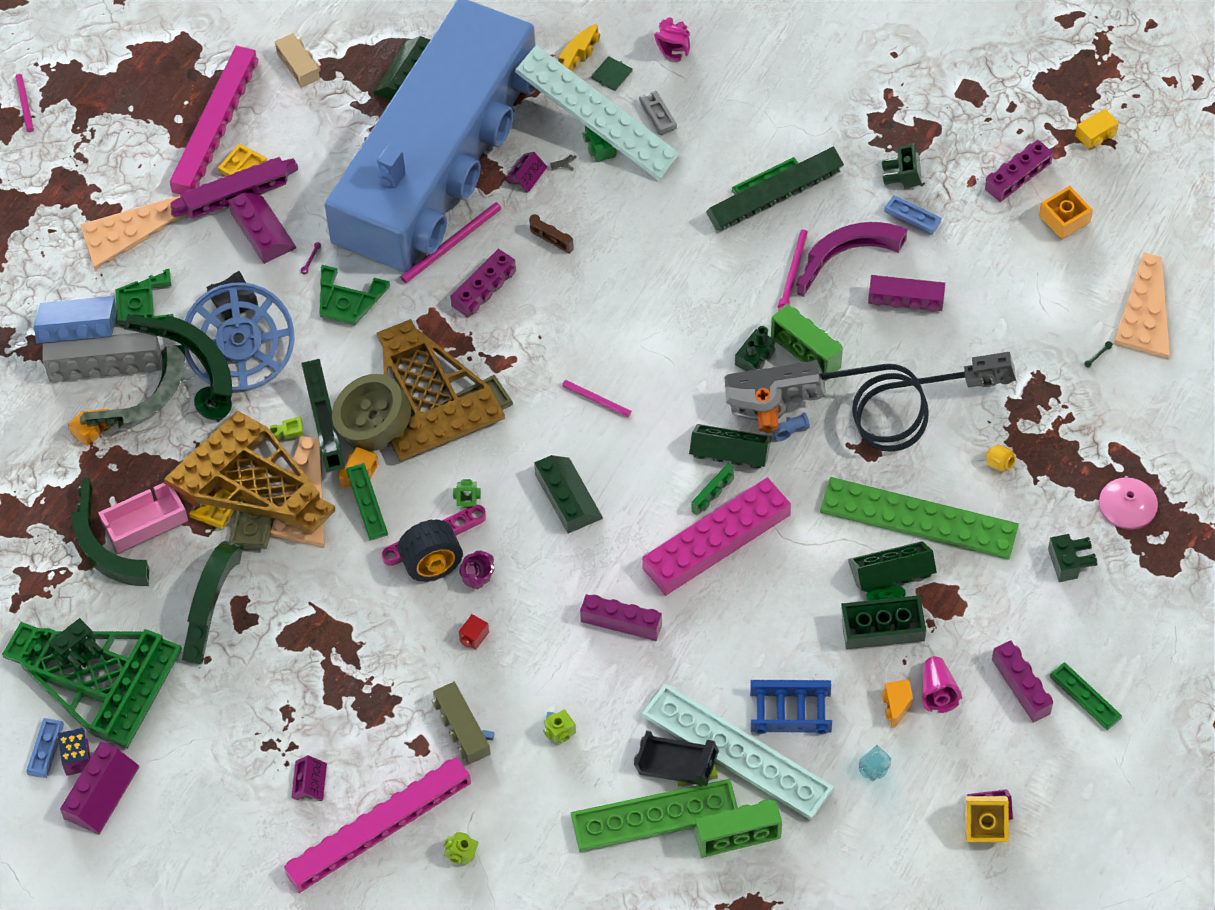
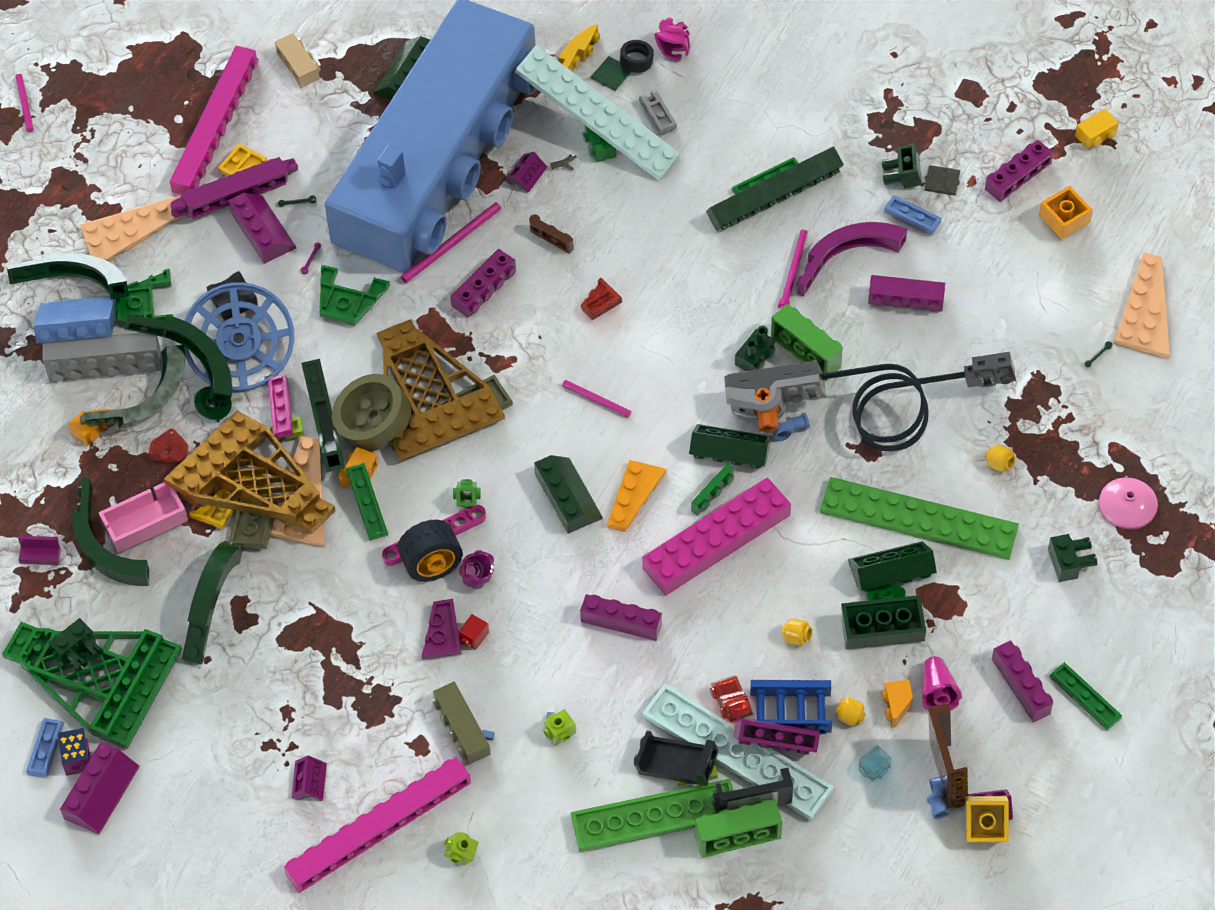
(39, 550): none -> magenta panel
(72, 265): none -> dark green arch
(170, 443): none -> clear red piece
(280, 407): none -> dark pink tile
(312, 199): none -> dark green hinge
(442, 633): none -> magenta wing
(600, 300): none -> clear red wing
(634, 491): none -> light orange wing
(636, 46): none -> black tyre
(731, 698): none -> clear red brick
(776, 735): none -> magenta brick
(780, 791): none -> black panel
(797, 632): none -> yellow head
(850, 711): none -> yellow head
(936, 799): none -> medium blue connector
(942, 180): none -> clear smoke piece
(954, 781): none -> reddish brown panel

